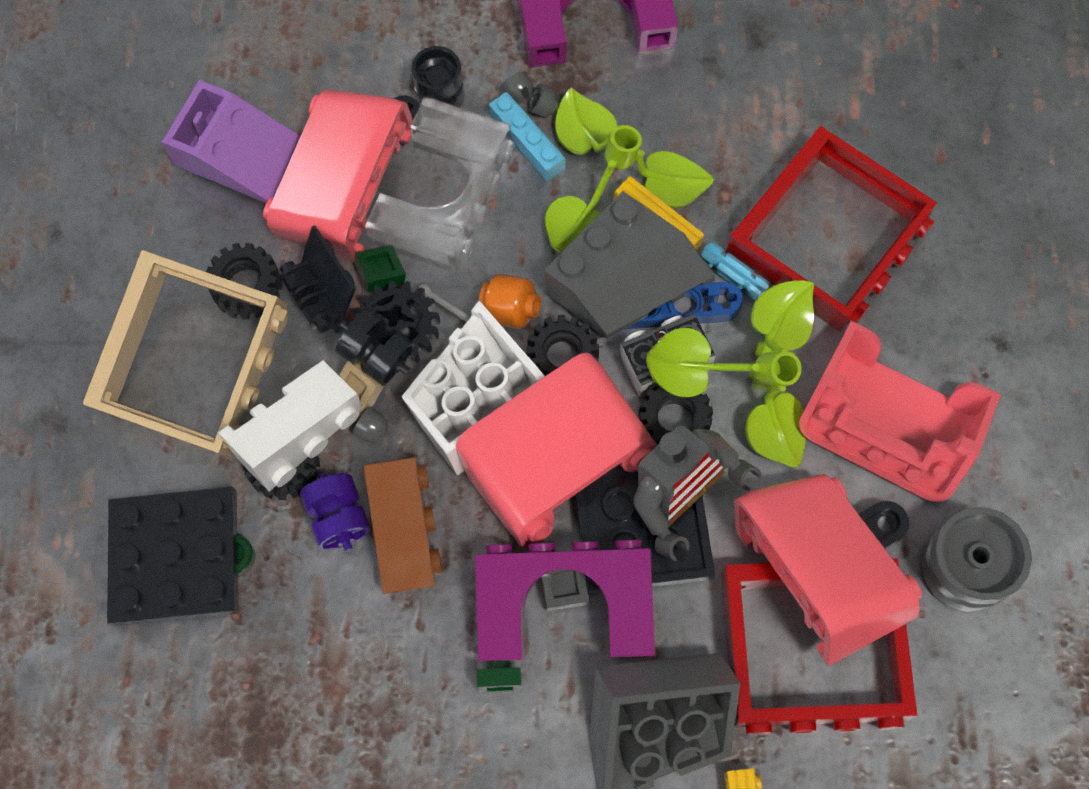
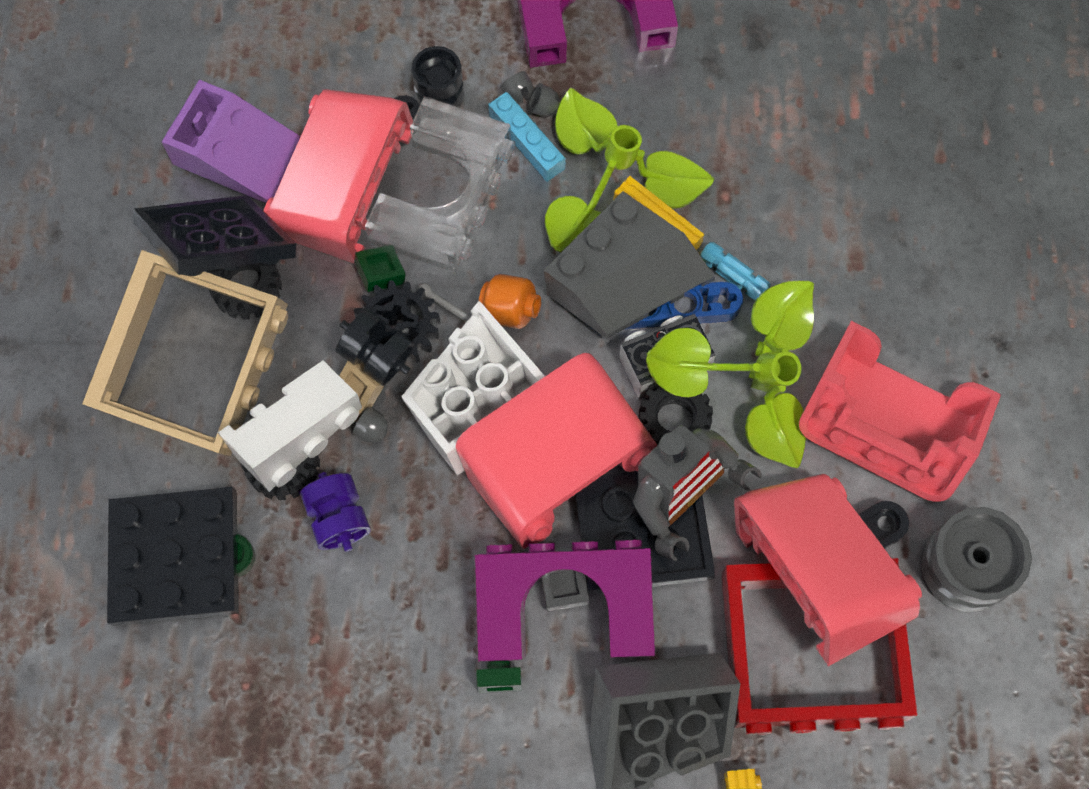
(214, 234): none -> black plate
(319, 284): black hinge -> none
(402, 524): dark orange wedge -> none
(556, 332): black tyre -> none
(865, 174): red window -> none

